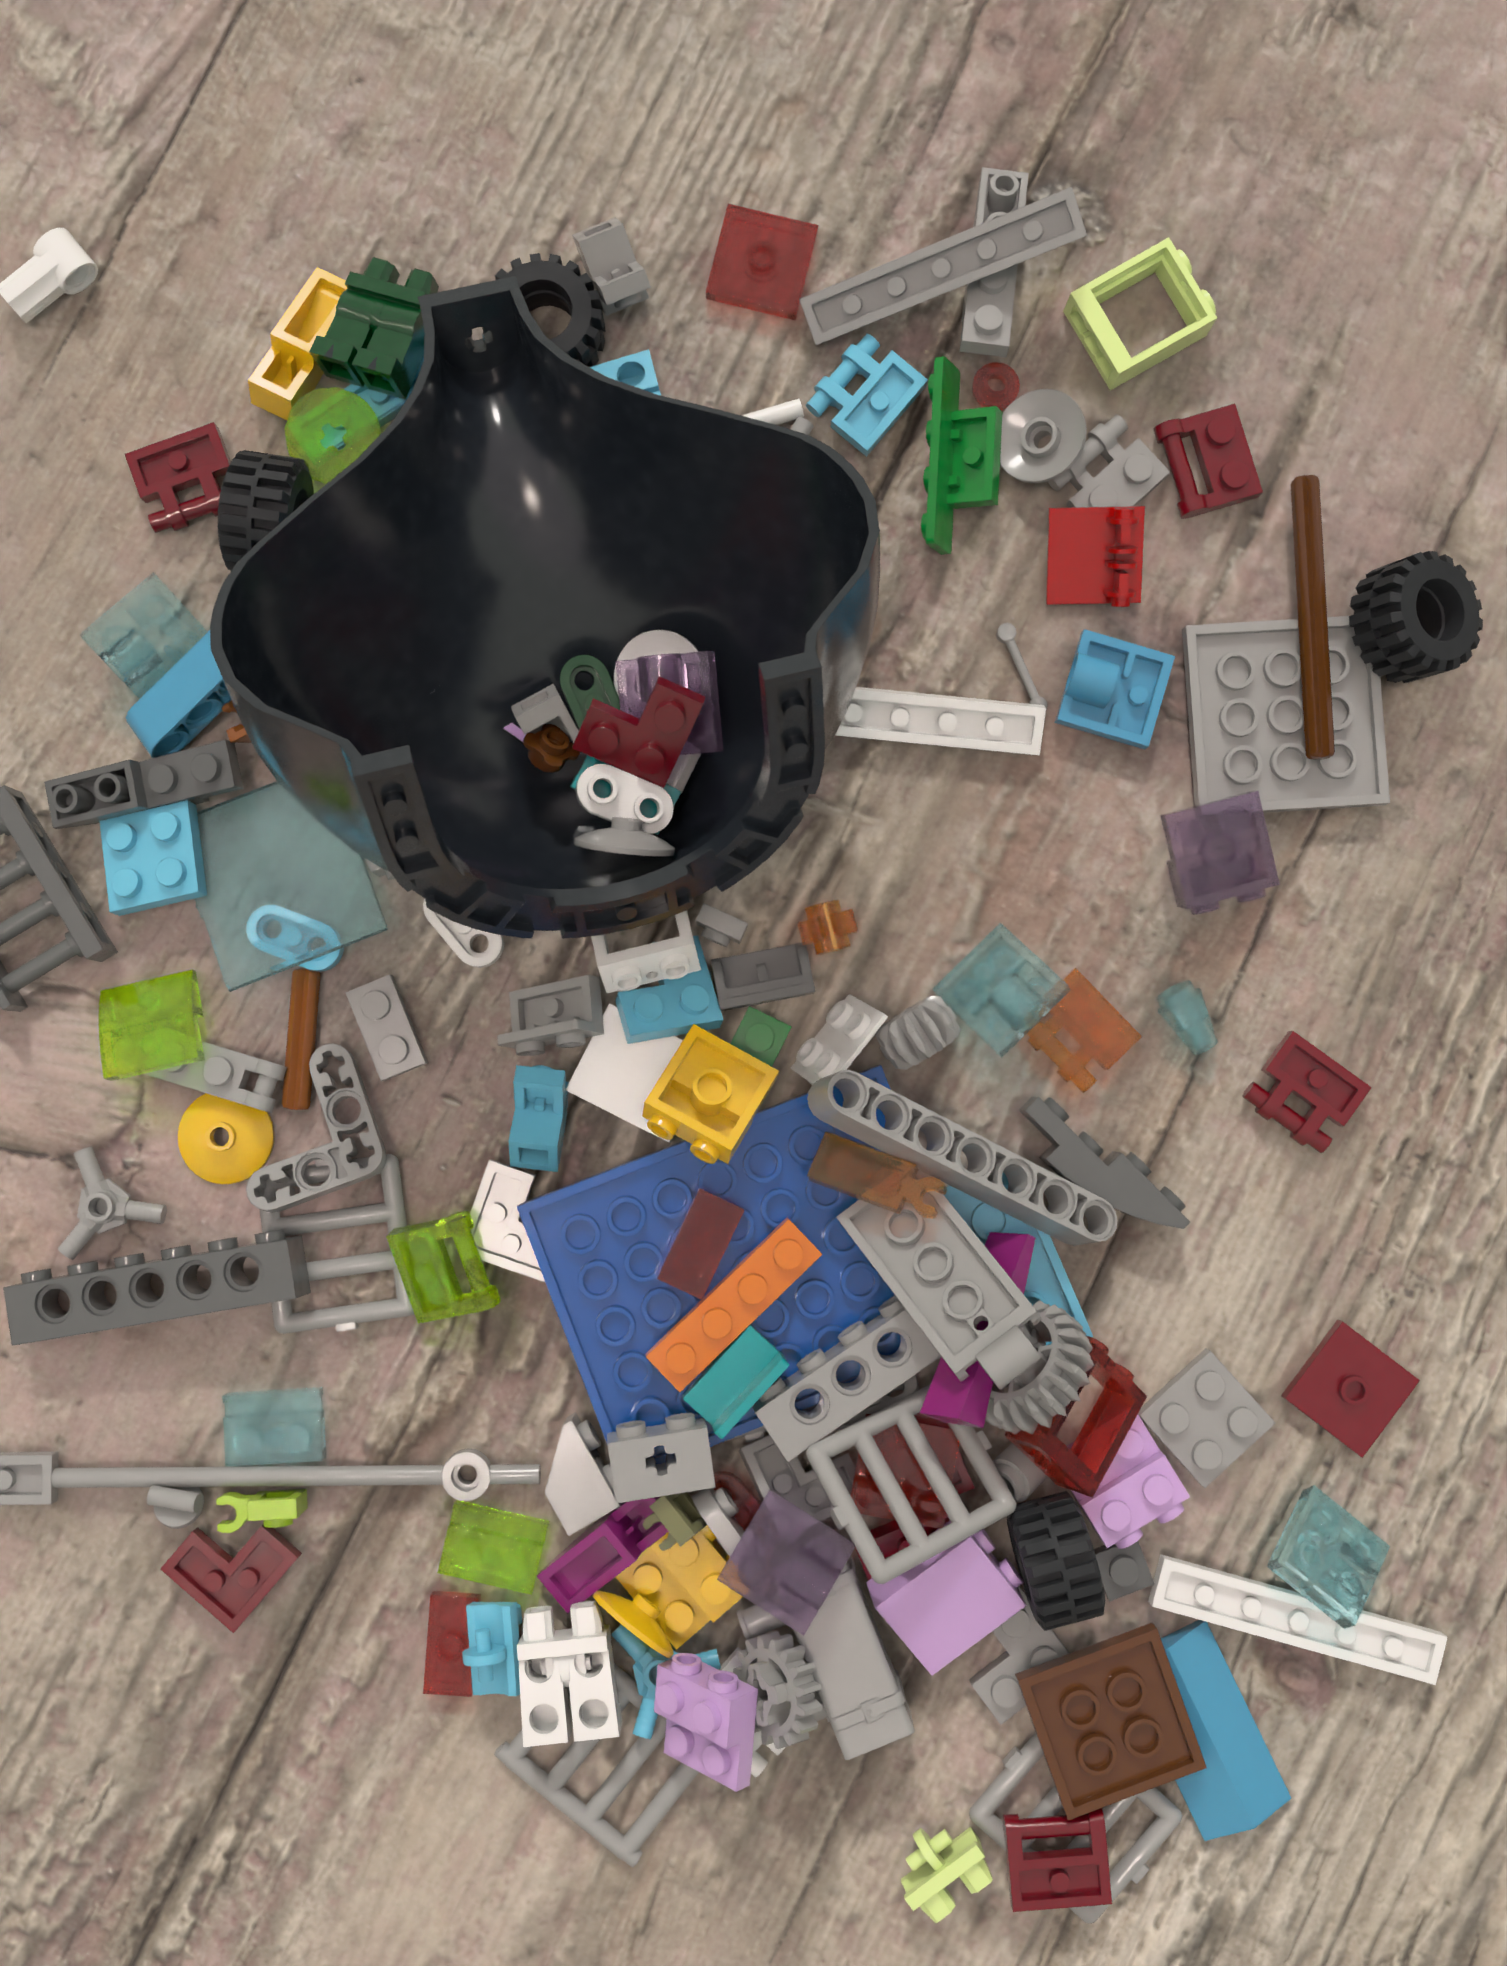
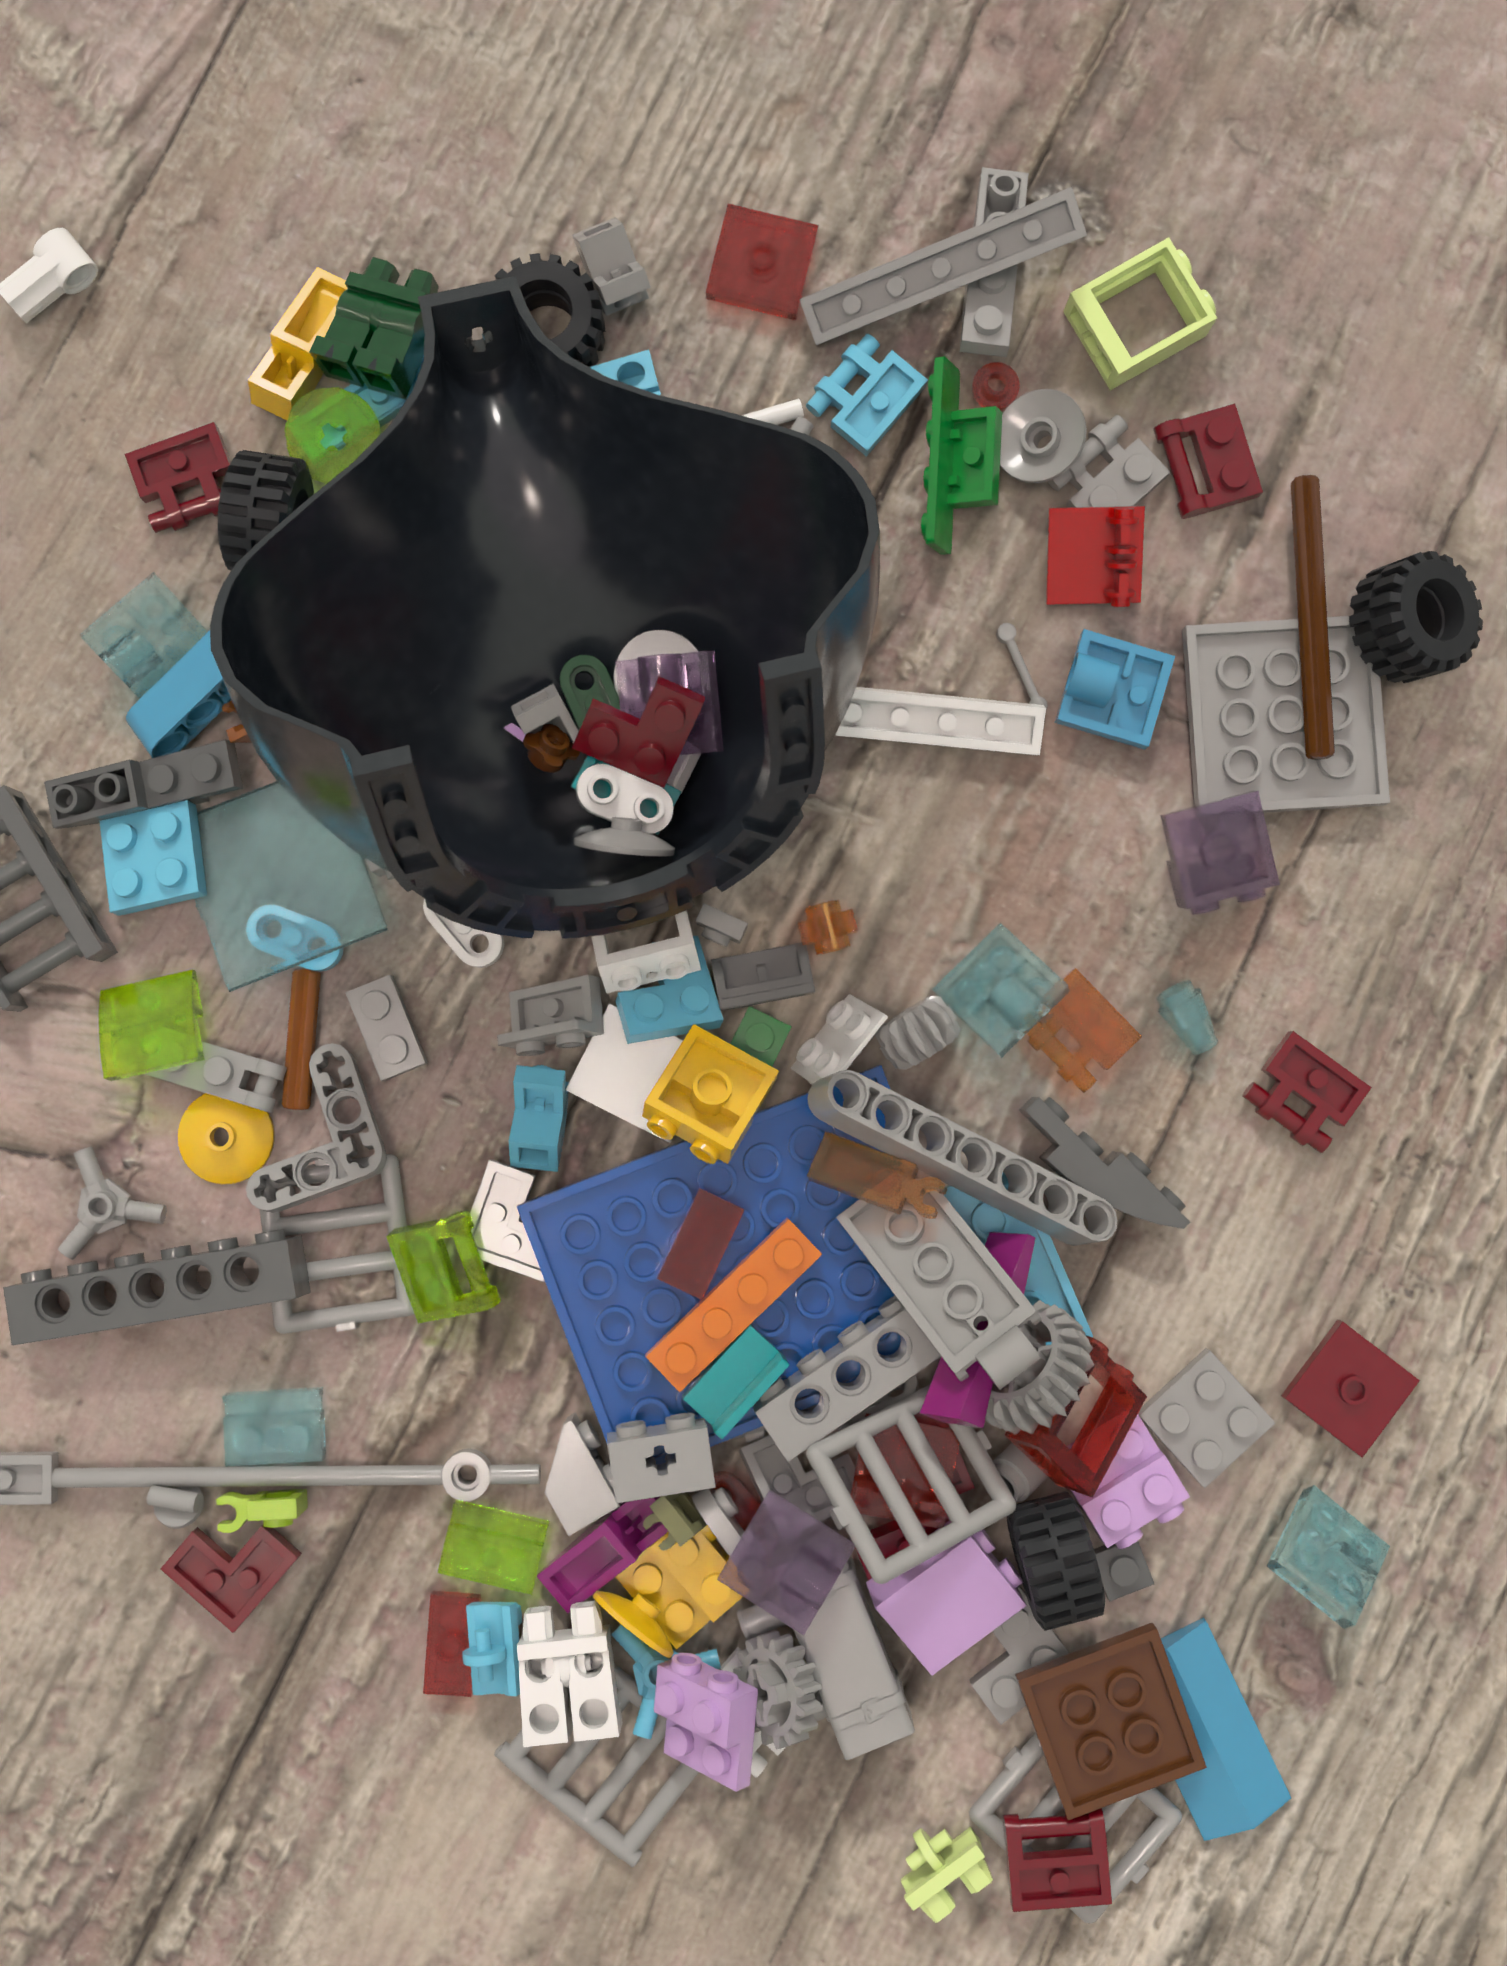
(1294, 1620): white plate -> none

